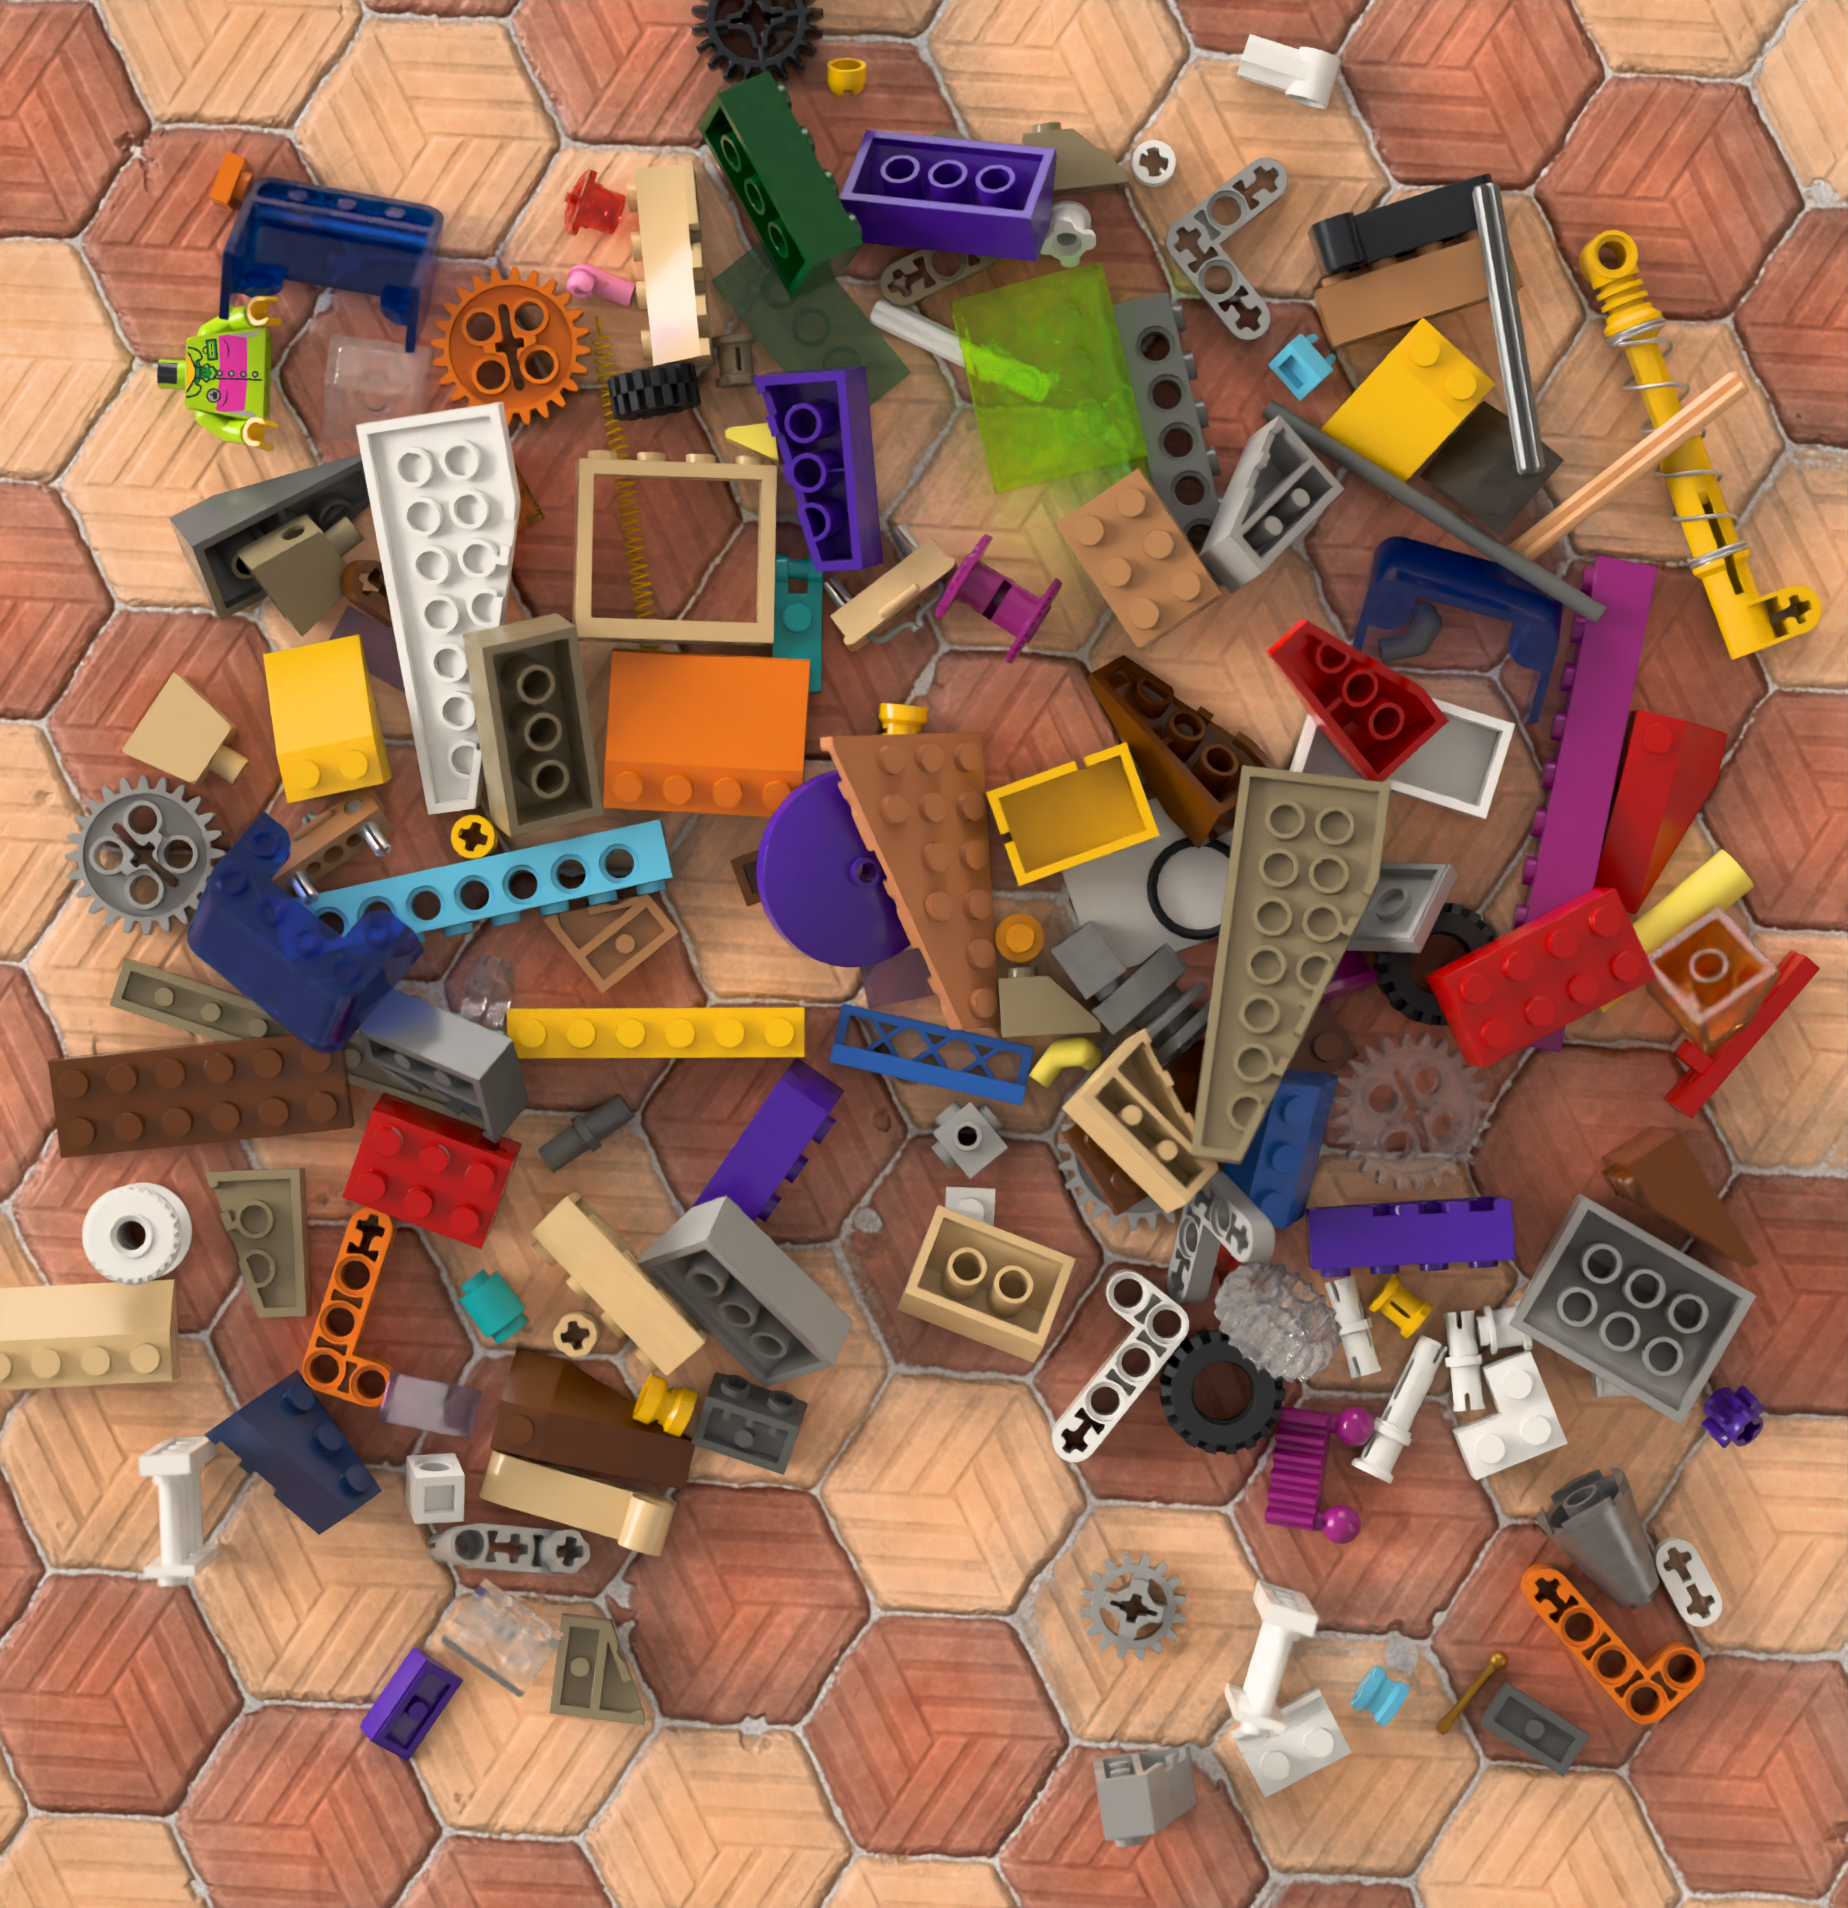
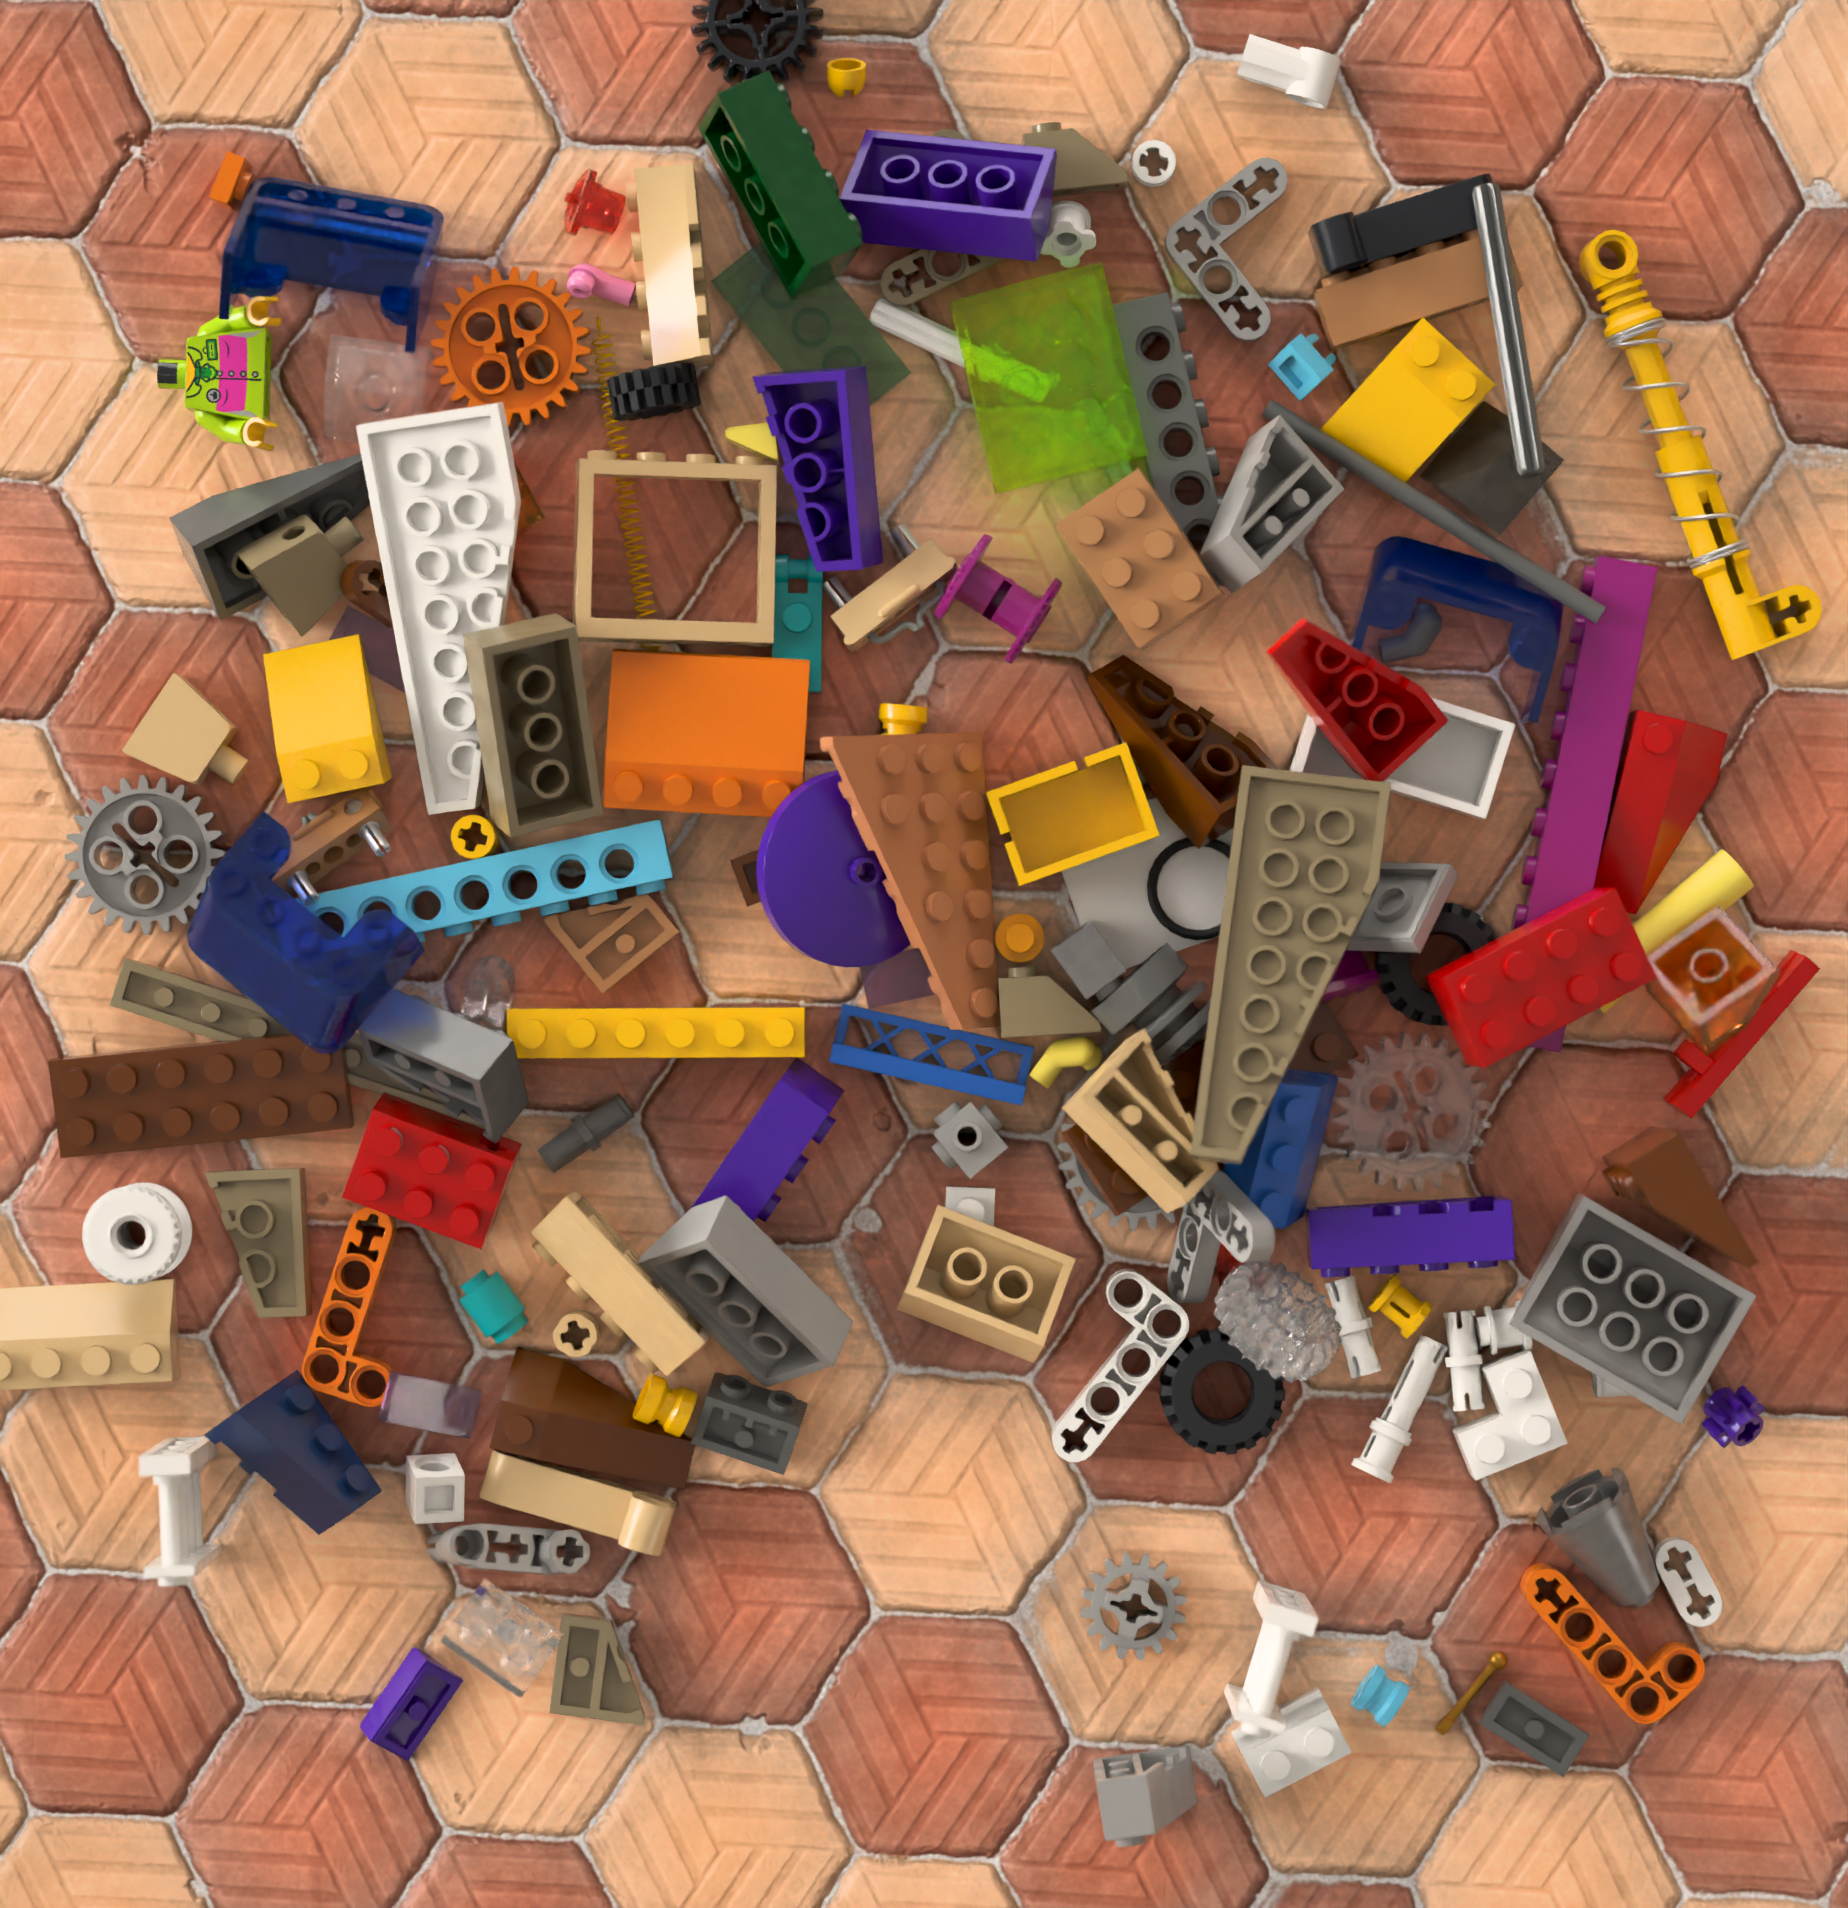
(735, 360): dark tan bush -> none
(1301, 1469): magenta gear -> none
(1631, 466): light nougat axle -> none

